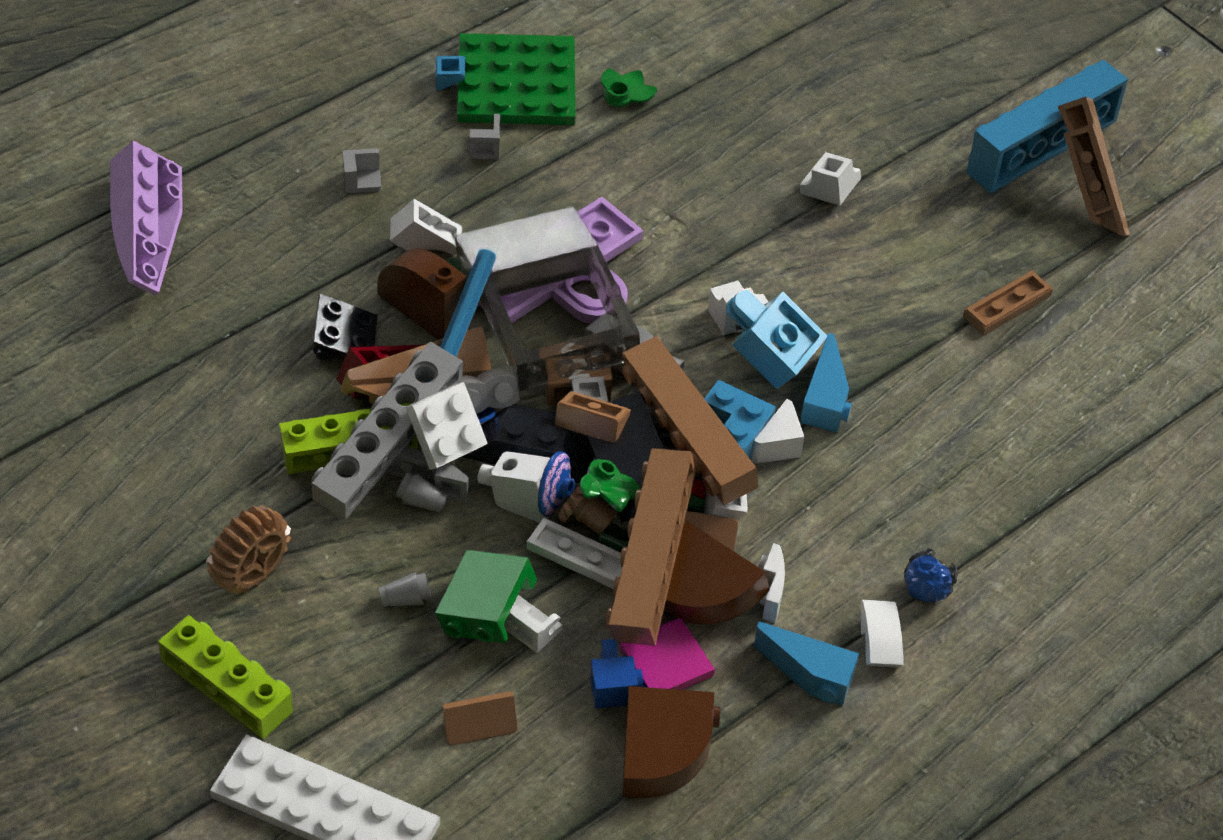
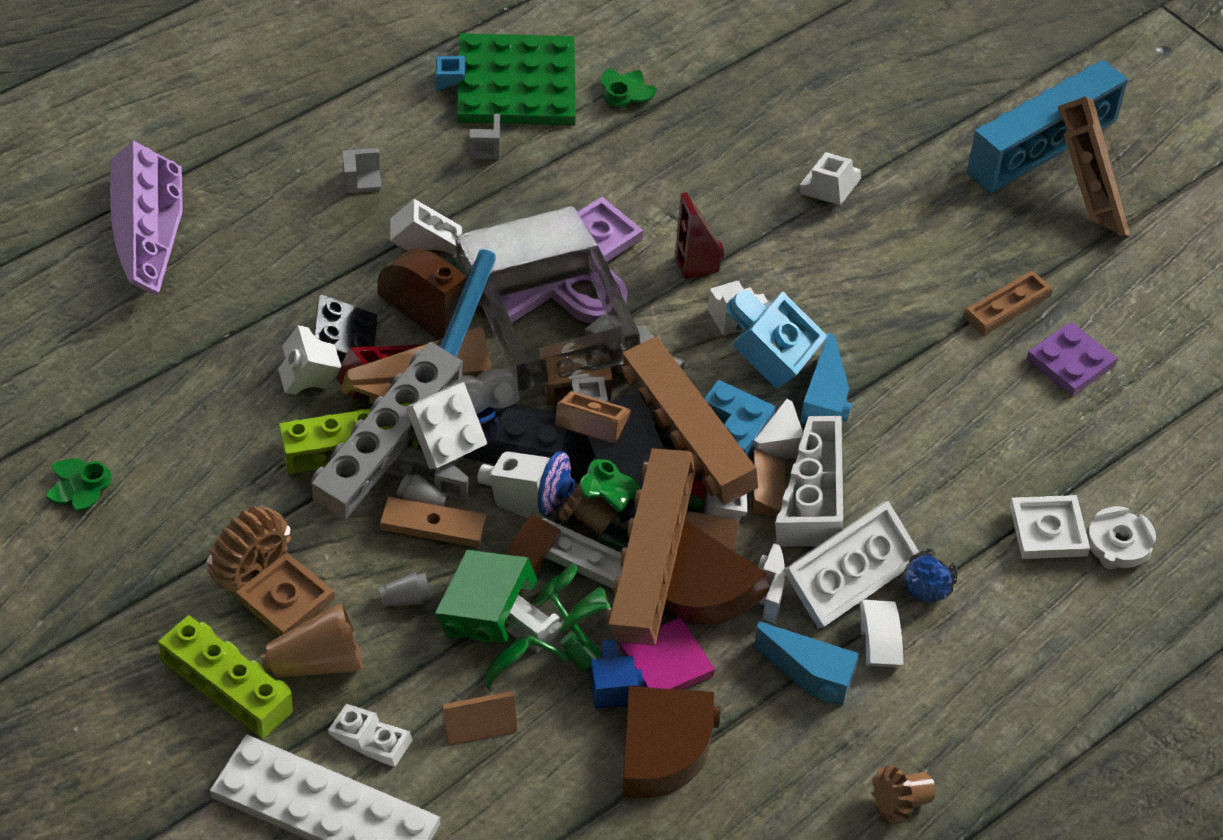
(77, 482): none -> green plate
(285, 595): none -> medium nougat plate
(307, 362): none -> white brick
(315, 647): none -> medium nougat cone
(368, 736): none -> white slope
(433, 522): none -> medium nougat tile
(534, 541): none -> reddish brown slope
(575, 643): none -> green plant
(696, 246): none -> dark red slope
(771, 484): none -> medium nougat slope
(814, 495): none -> white wedge
(851, 564): none -> white plate
(899, 793): none -> medium nougat gear
(1049, 527): none -> white plate
(1071, 359): none -> medium lavender plate
(1119, 553): none -> white plate

